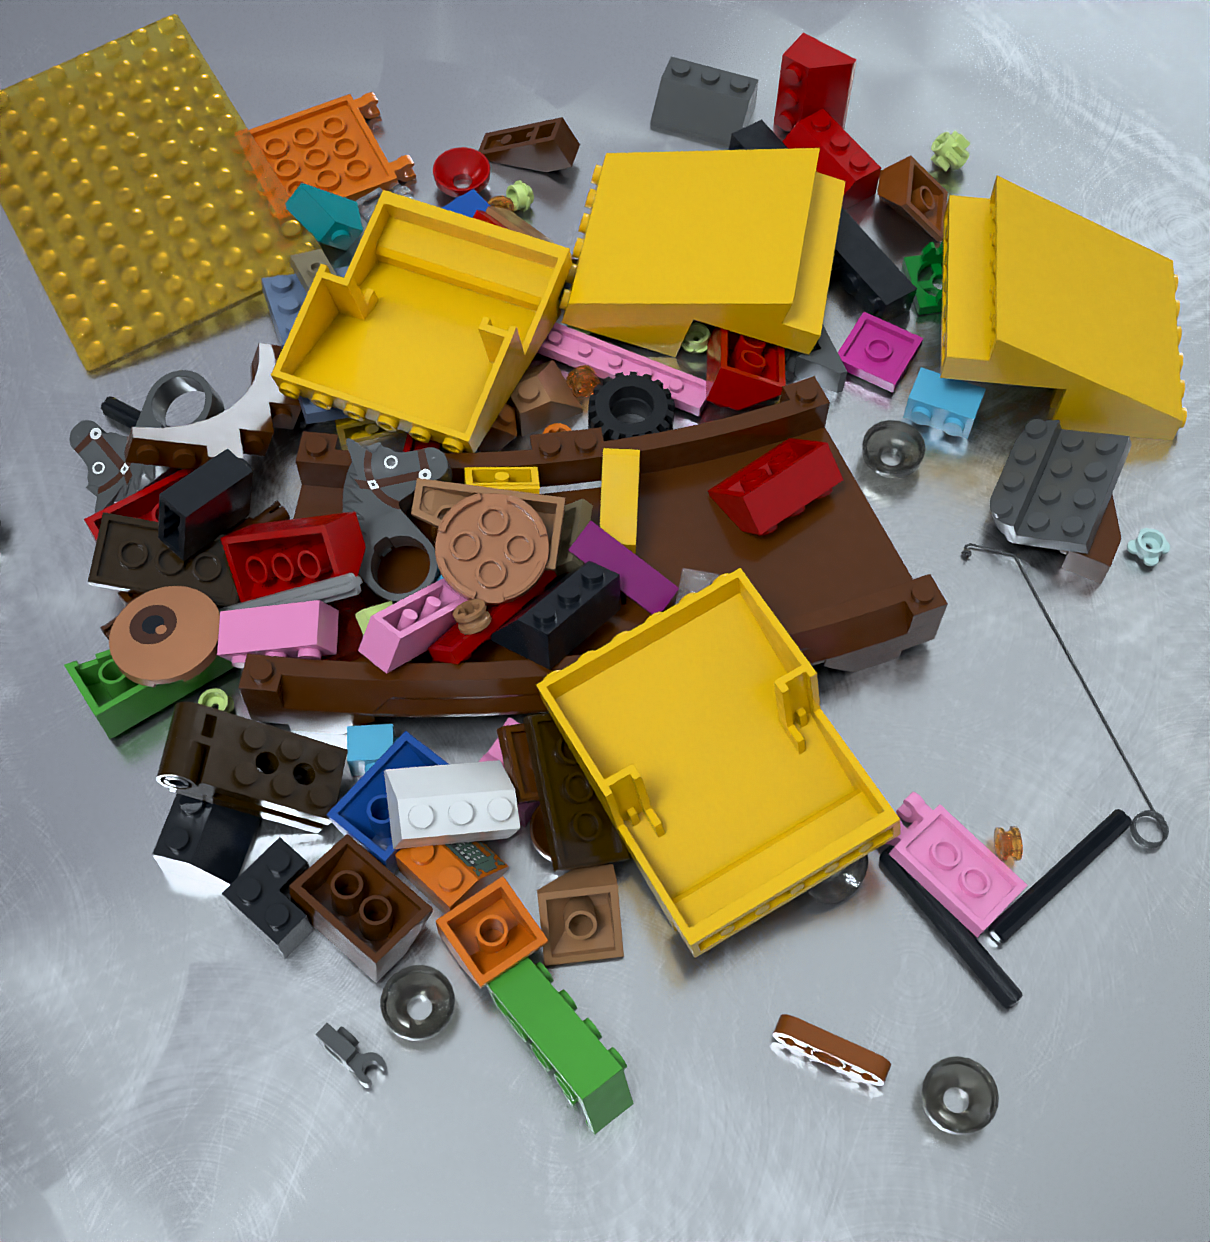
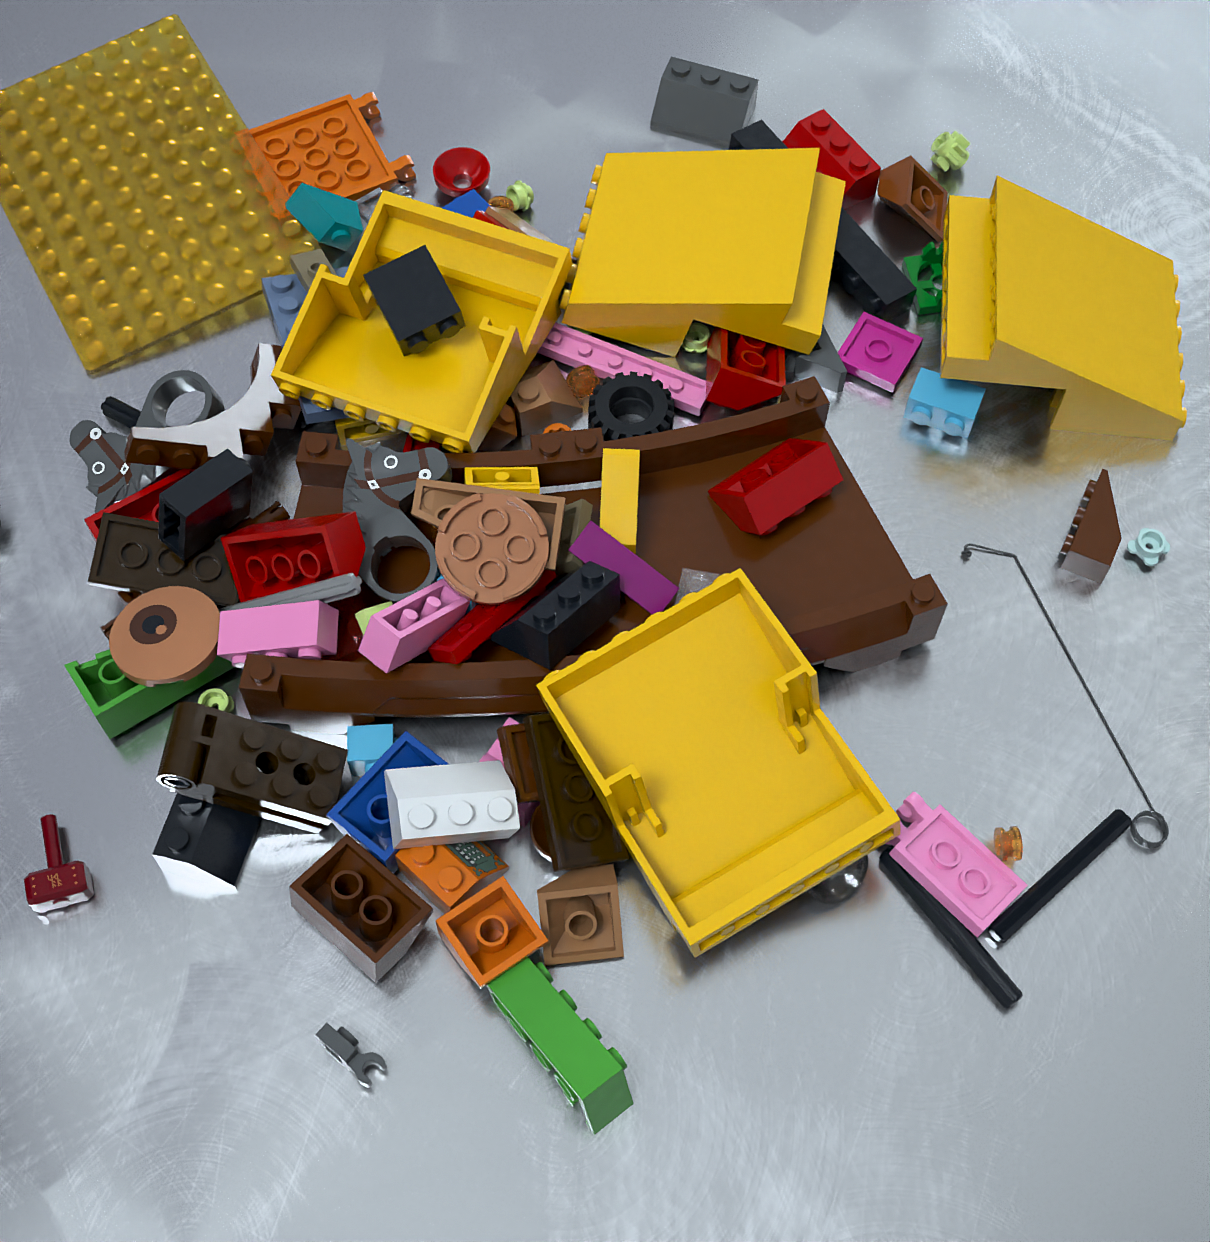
(60, 882): none -> dark red piece
(264, 901): black brick -> none
(415, 301): none -> black brick
(416, 983): clear smoke piece -> none
(472, 616): medium nougat bush -> none
(533, 146): reddish brown slope -> none
(812, 80): red slope -> none
(832, 1049): dark orange beam -> none
(894, 438): clear smoke piece -> none
(972, 1081): clear smoke piece -> none
(1057, 485): dark grey plate -> none

